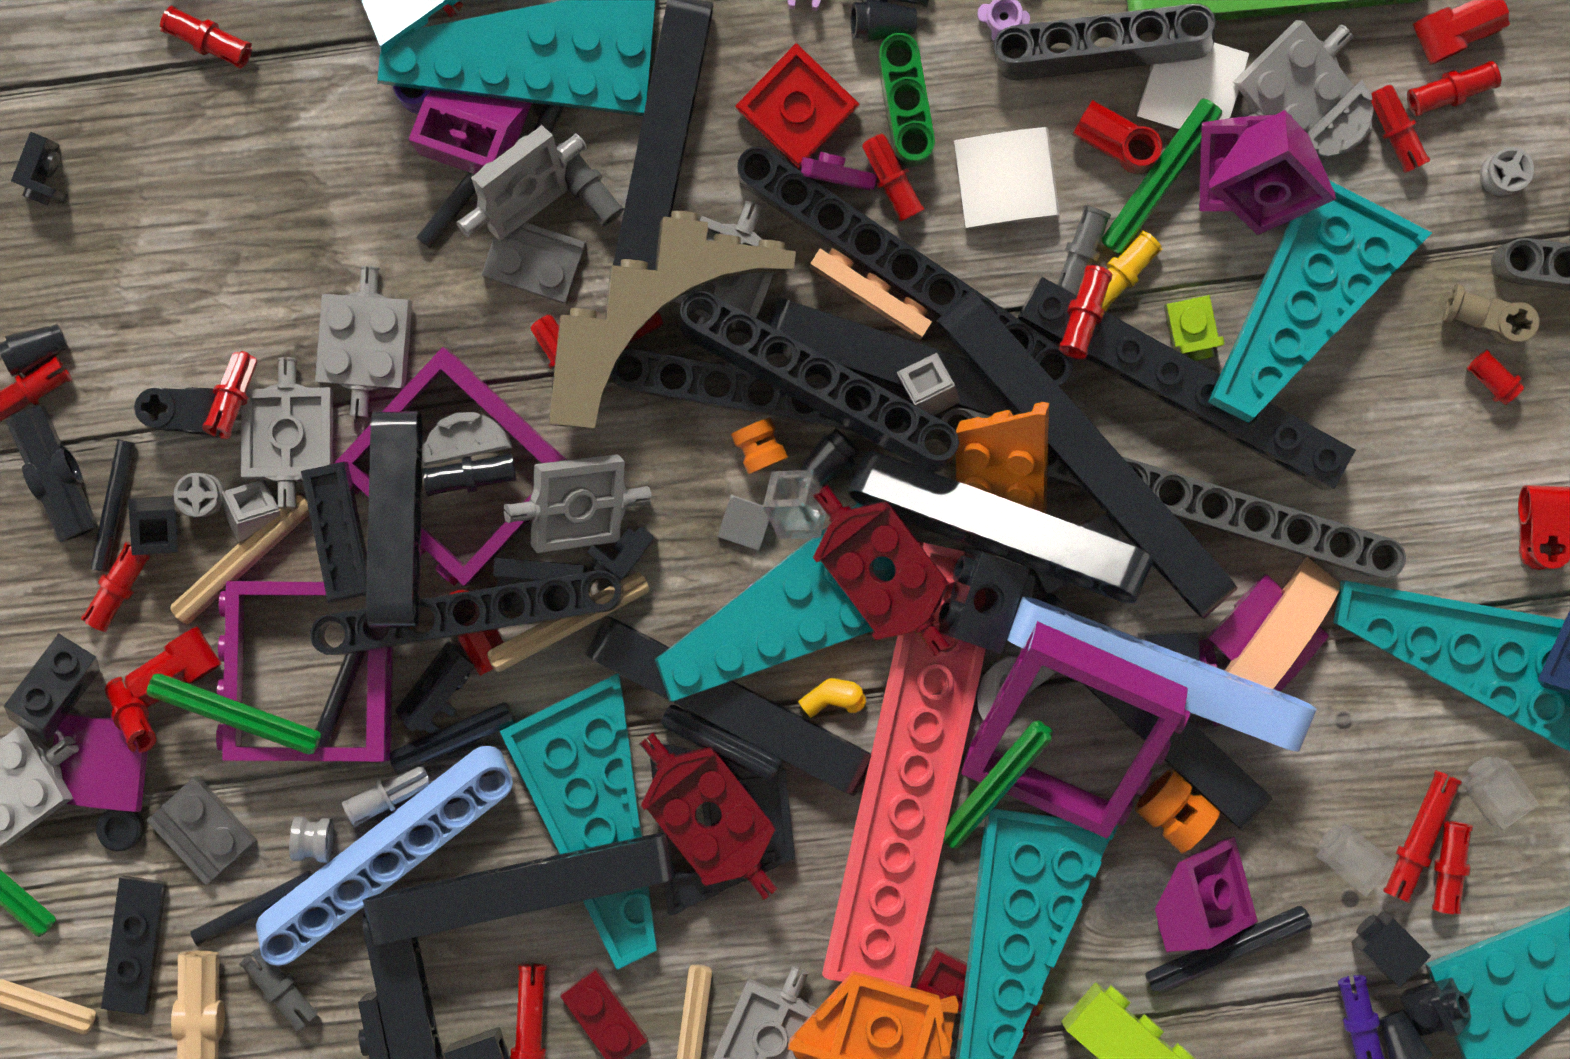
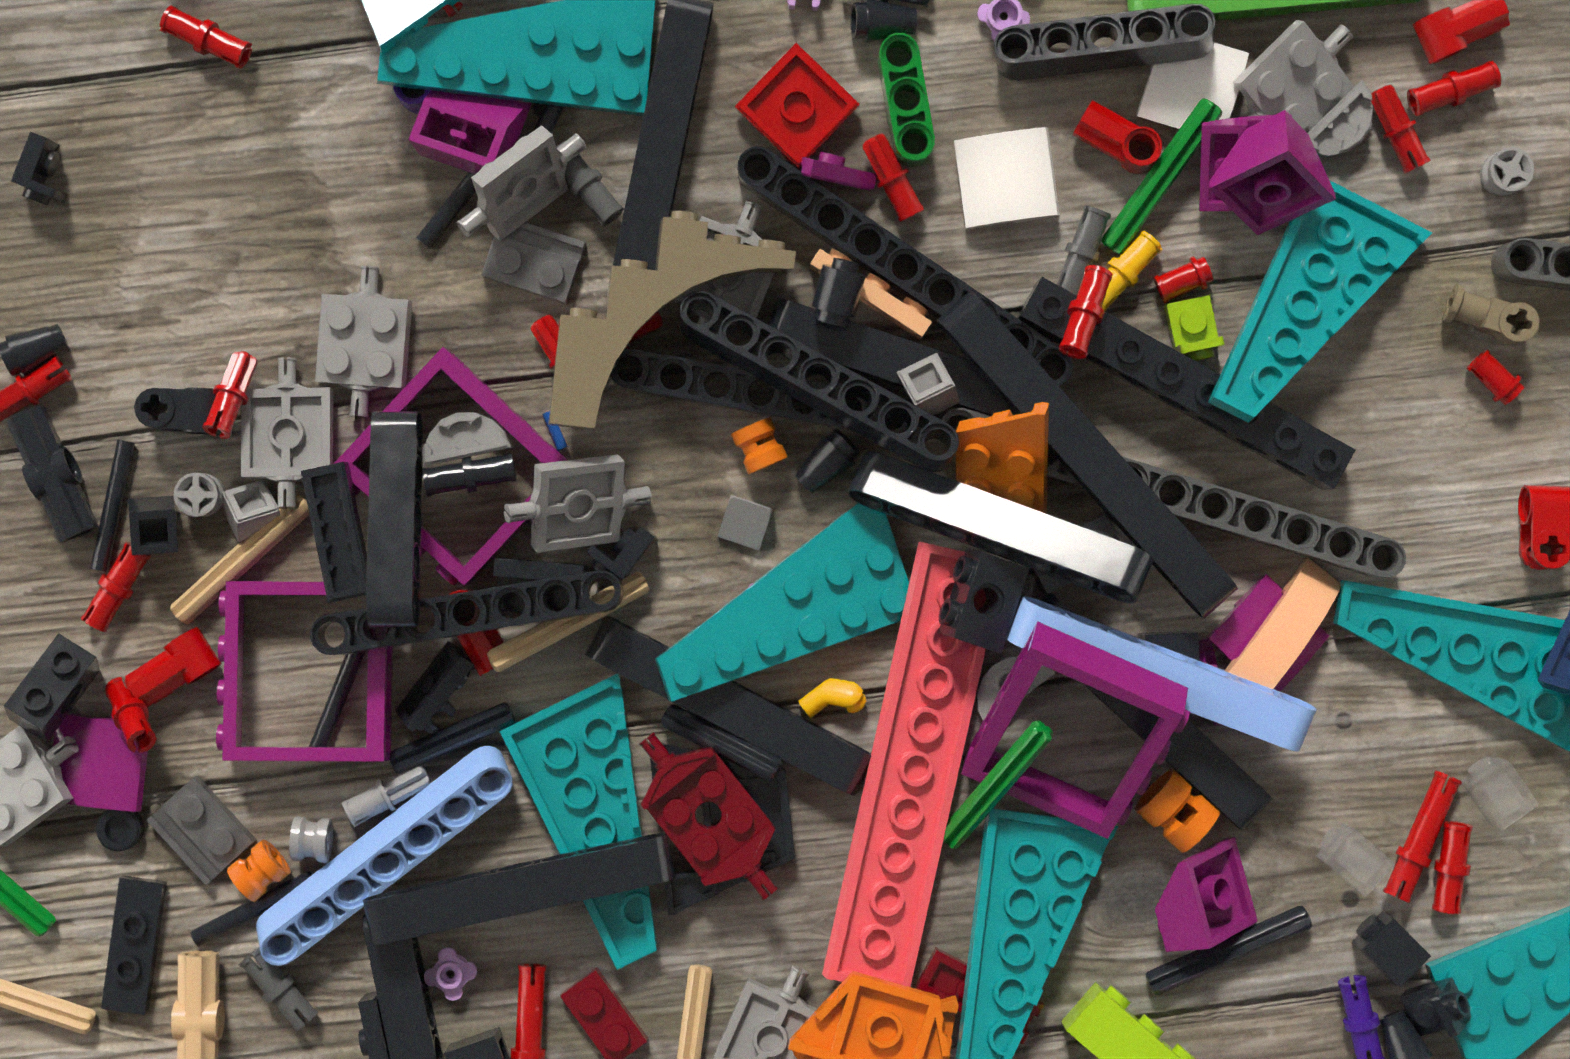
(233, 713): green axle -> none
(258, 870): none -> orange wheel
(450, 961): none -> lavender plate
(556, 433): none -> blue piece
(792, 506): clear brick -> none
(838, 292): none -> black brick
(849, 552): dark red plate -> none
(1184, 279): none -> red pin

